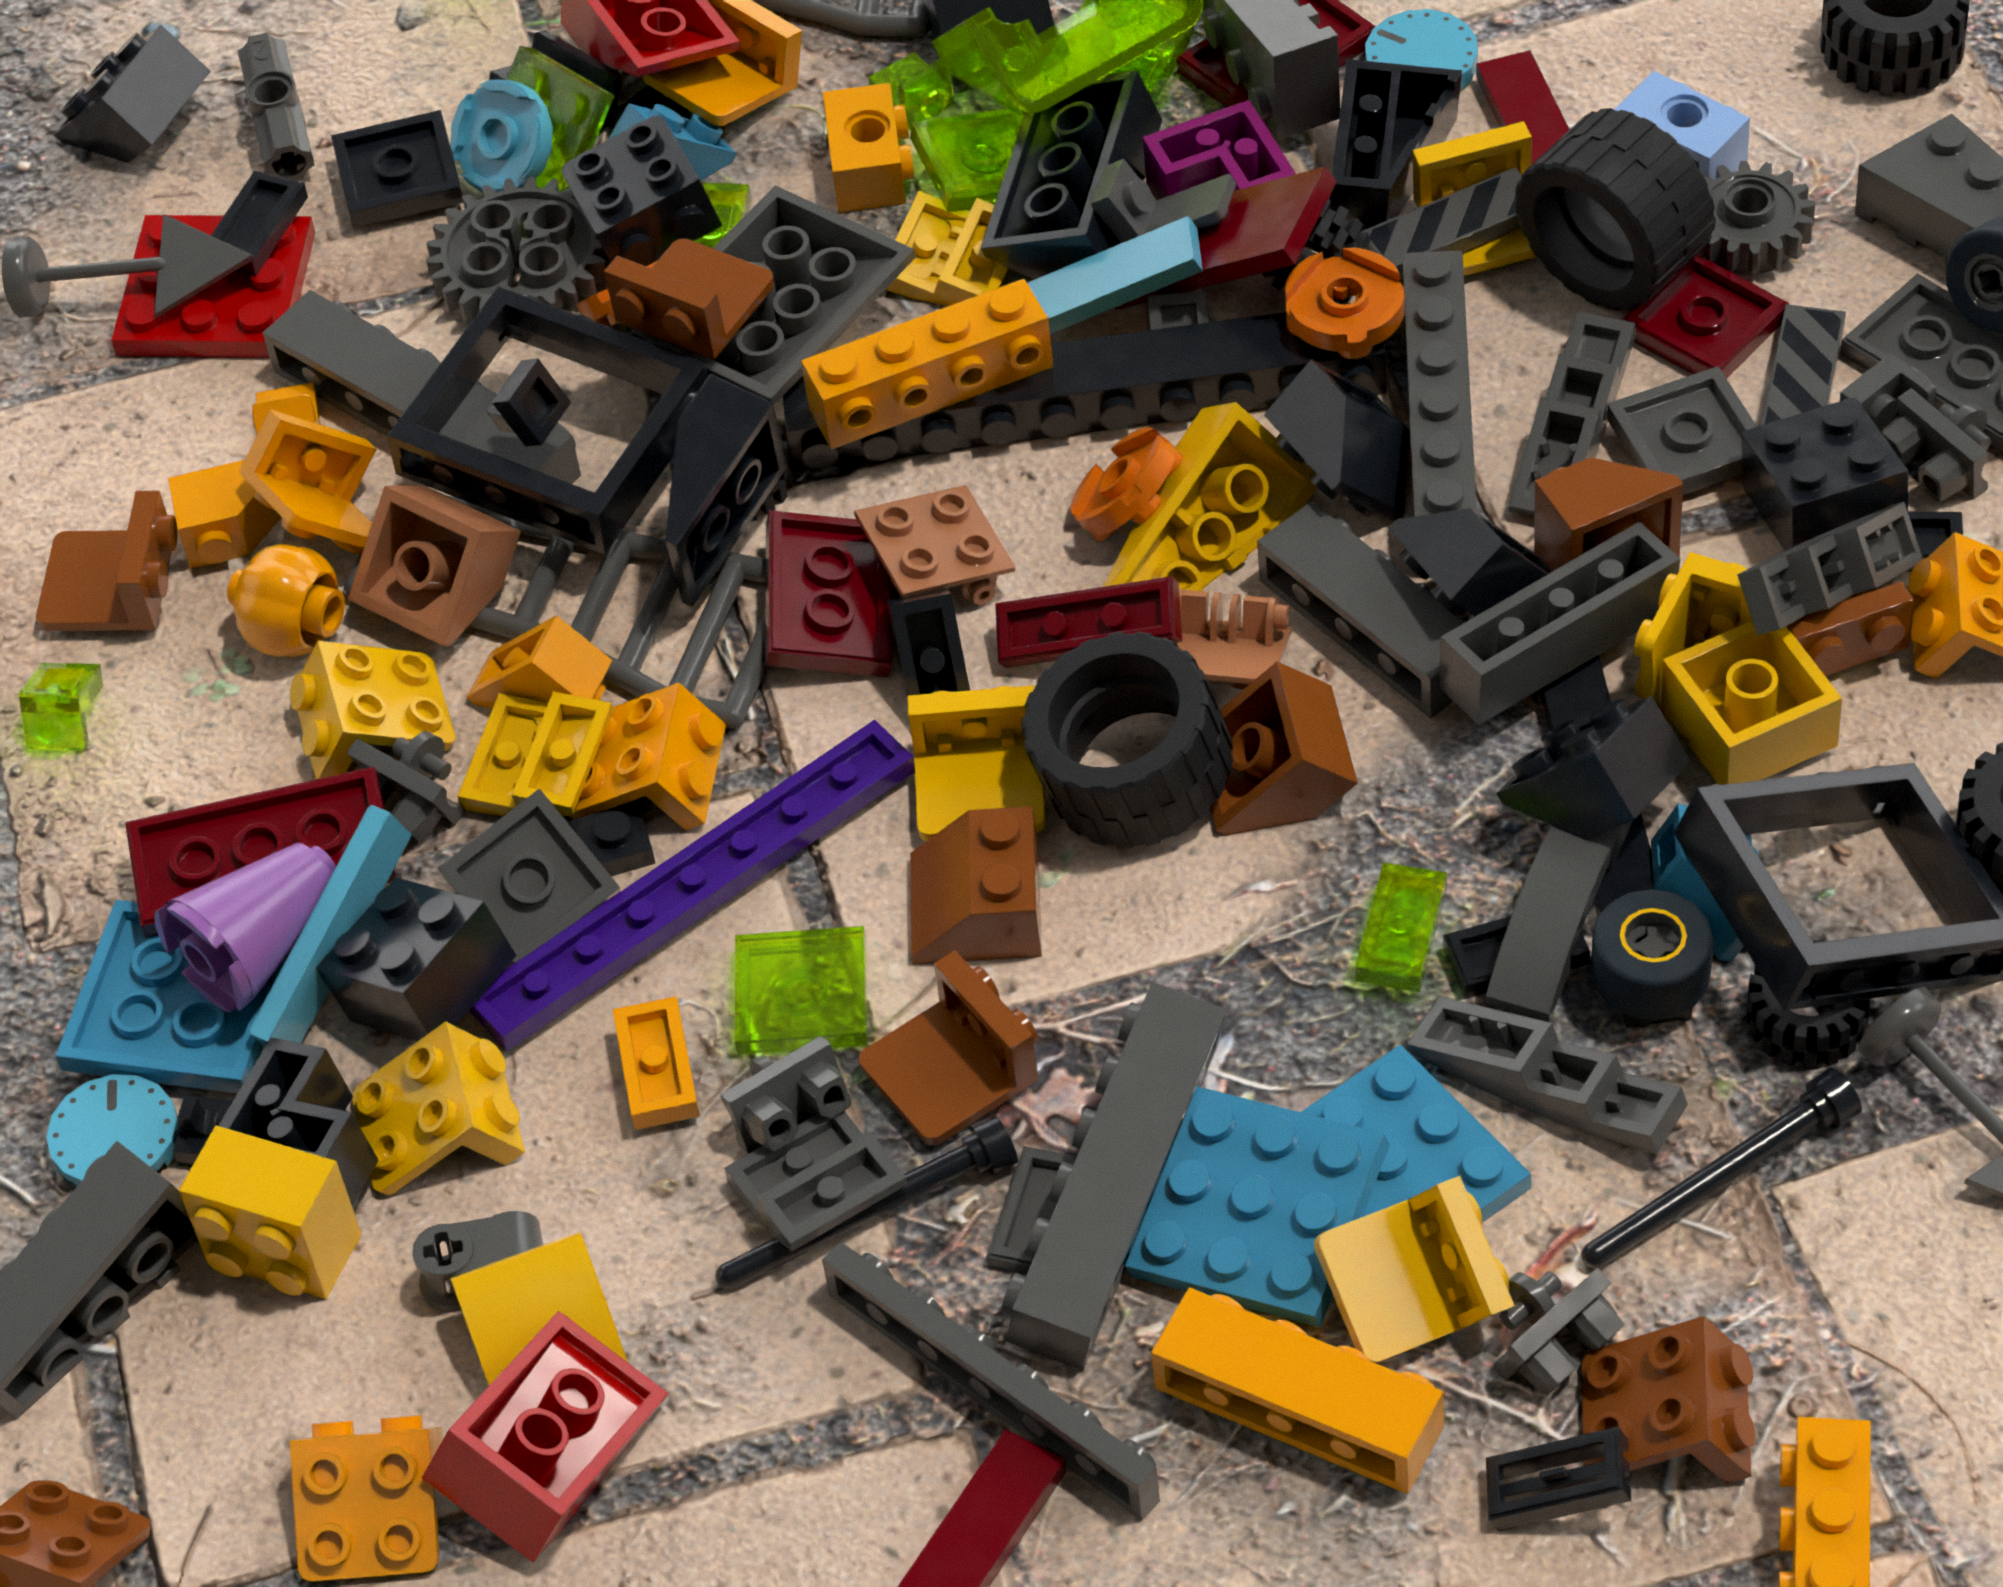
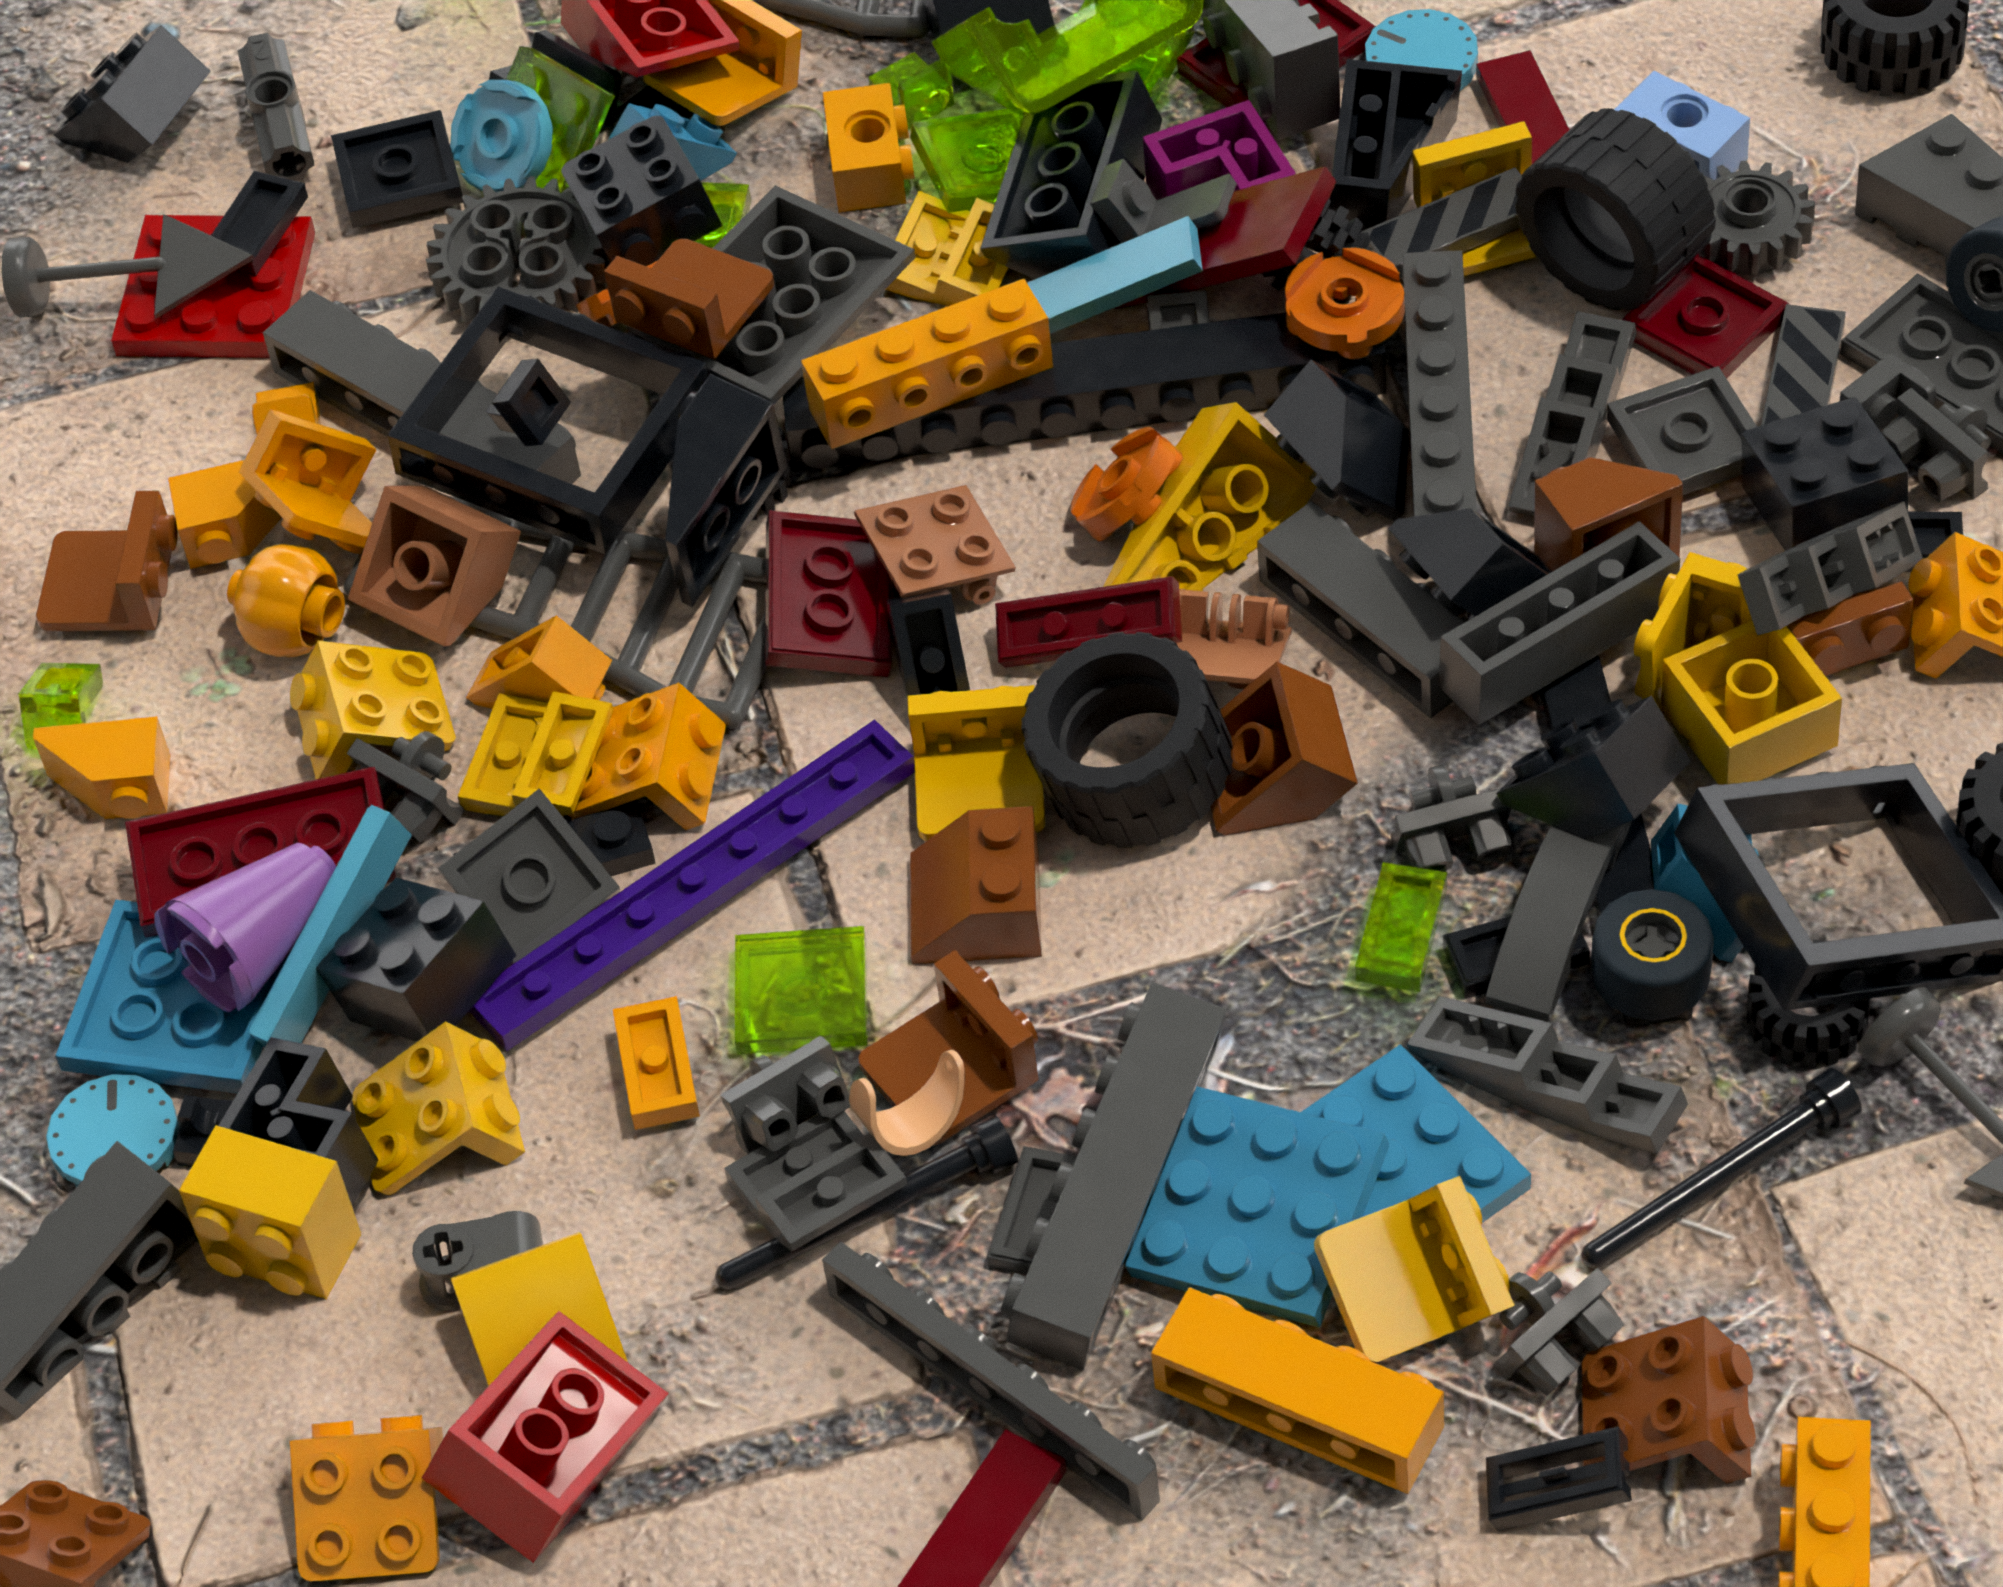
(110, 765): none -> light orange slope
(922, 1117): none -> light nougat helmet
(1447, 812): none -> dark grey hips

